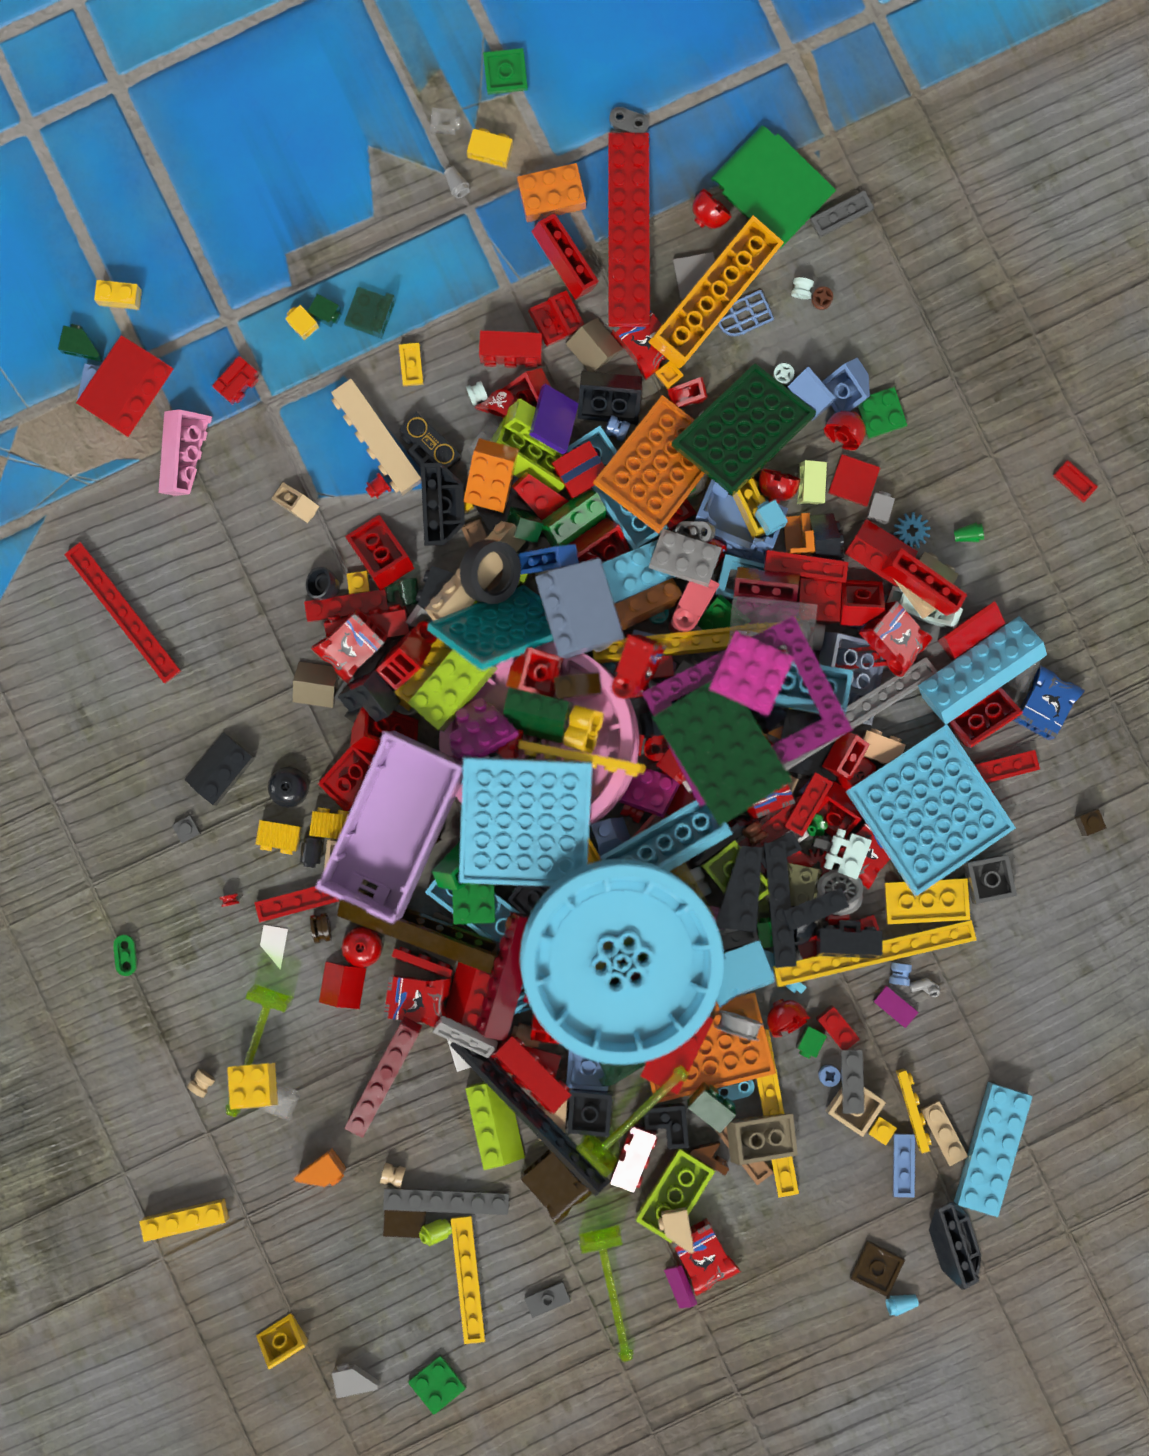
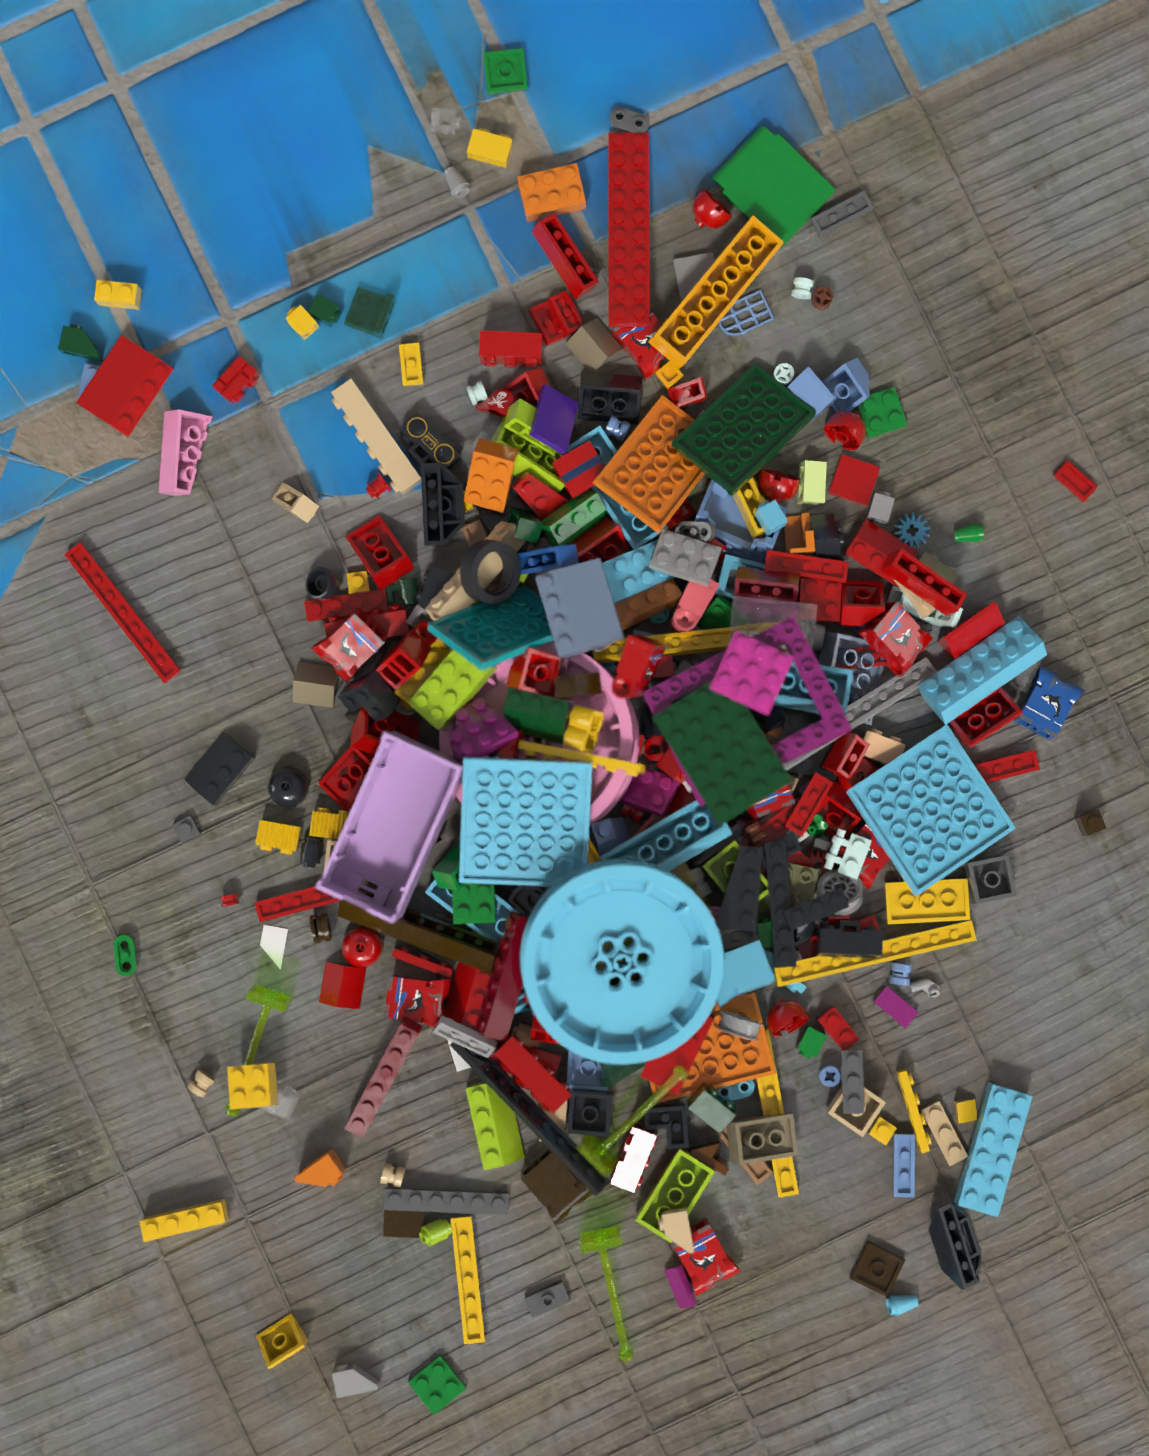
(965, 1110): none -> yellow slope

